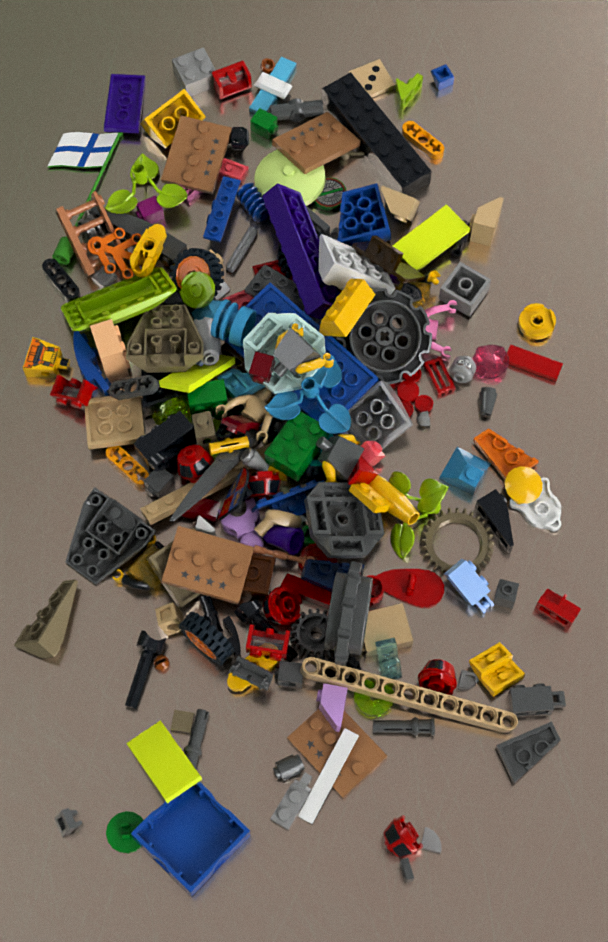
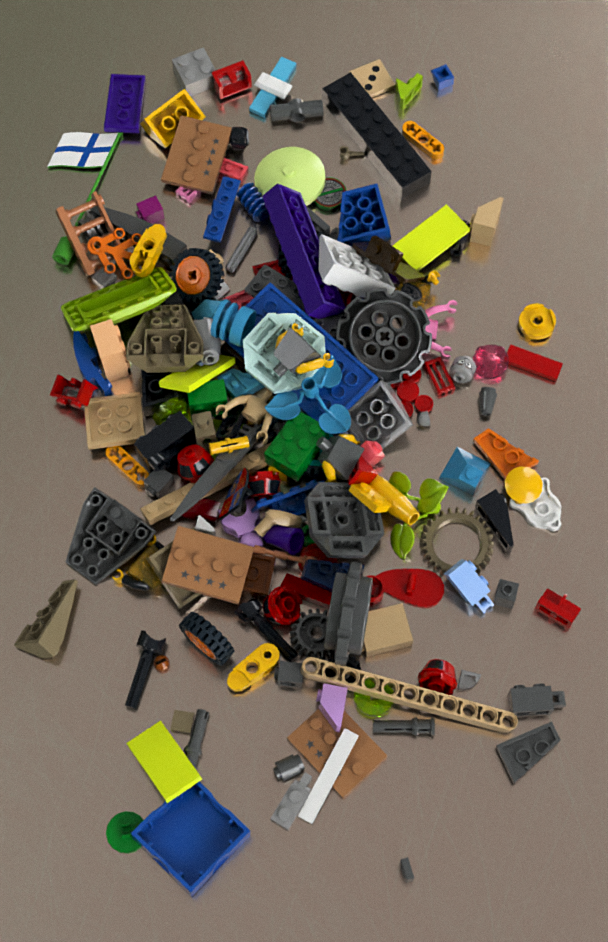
(44, 360): torso -> none
(60, 272): black beam -> none
(66, 822): dark grey tile -> none
(141, 172): lime plant -> none
(141, 390): dark grey beam -> none
(169, 618): tan brick -> none
(197, 290): lime tile -> none
(209, 612): black pin -> none
(234, 639): black slope -> none
(239, 423): dark red slope -> none
(252, 673): dark grey hinge -> none
(254, 460): light grey cone -> none
(261, 367): dark red brick -> none
(263, 64): dark orange hinge -> none
(264, 124): green brick -> none
(267, 643): red window -> none
(316, 142): medium nougat plate -> none
(347, 308): yellow slope -> none
(388, 658): clear light blue slope -> none
(401, 205): tan slope -> none
(401, 838): red cone -> none
(431, 841): light grey tile -> none
(465, 287): light grey brick -> none
(496, 669): yellow slope -> none

